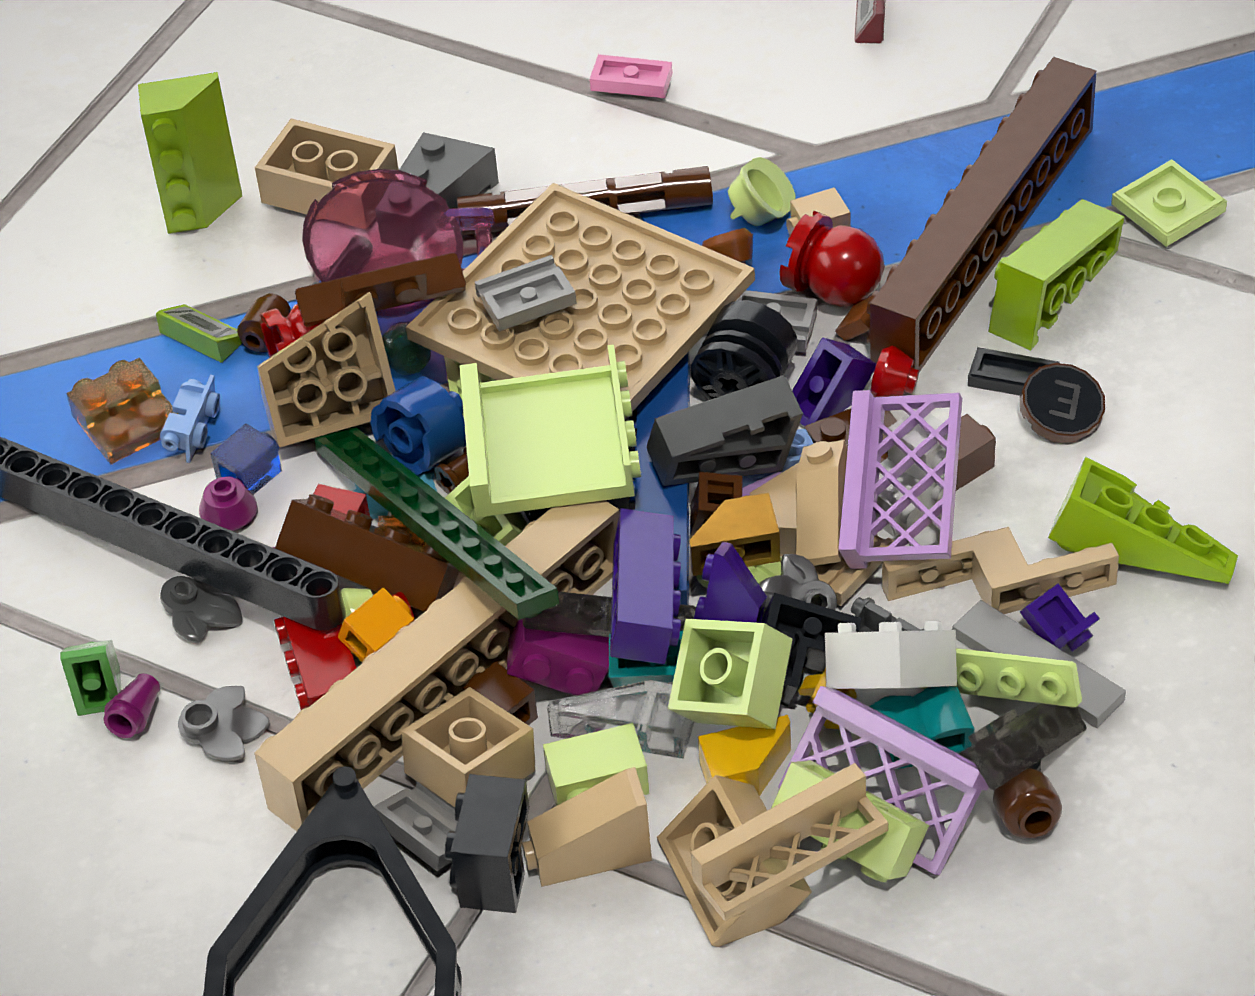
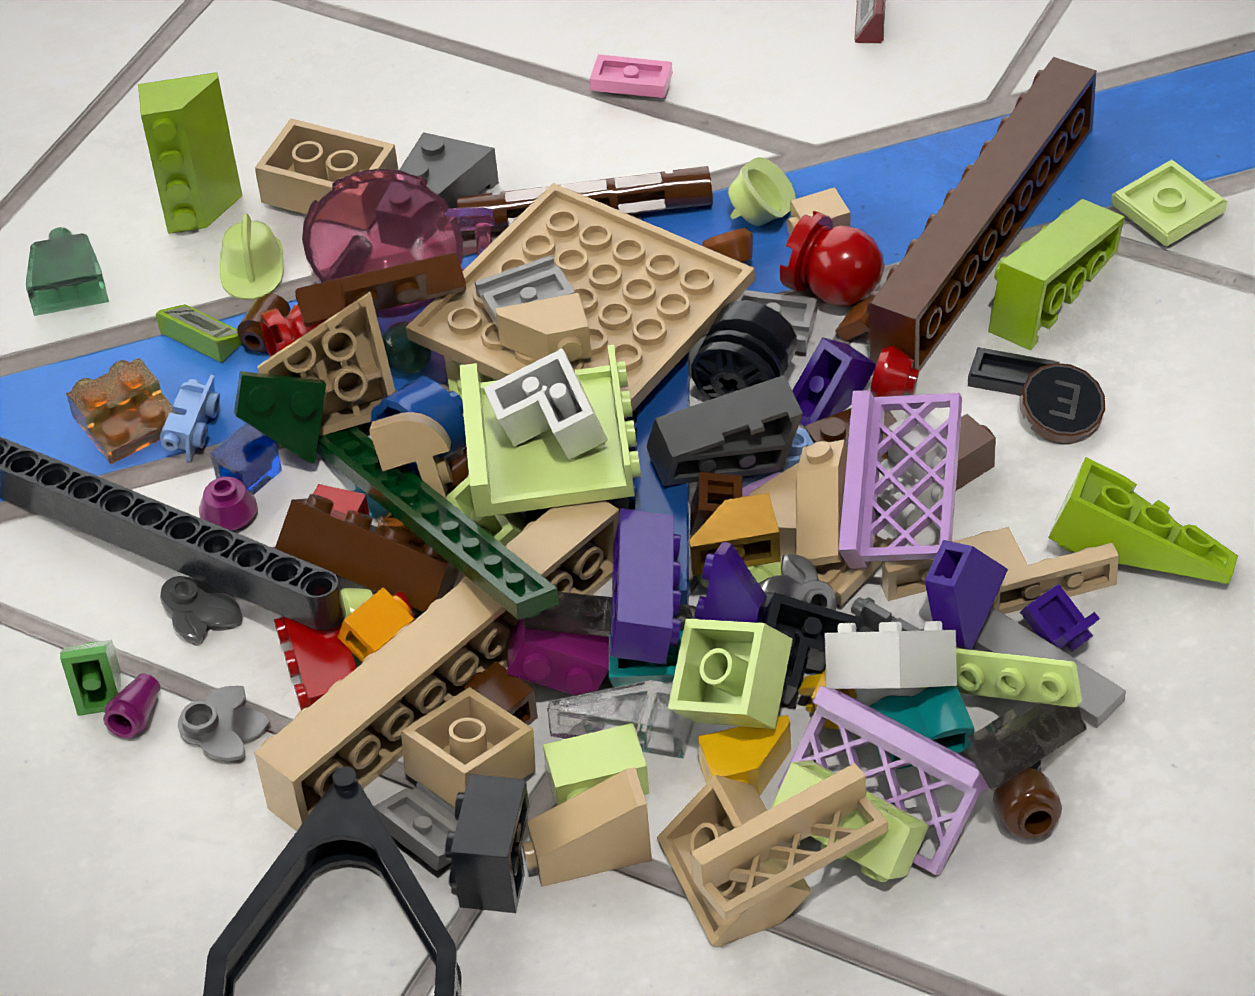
(64, 273): none -> clear green torso
(250, 260): none -> yellowish green piece
(283, 409): none -> dark green wing
(410, 439): none -> tan brick
(546, 327): none -> tan slope
(547, 398): none -> white brick
(962, 589): none -> dark purple slope

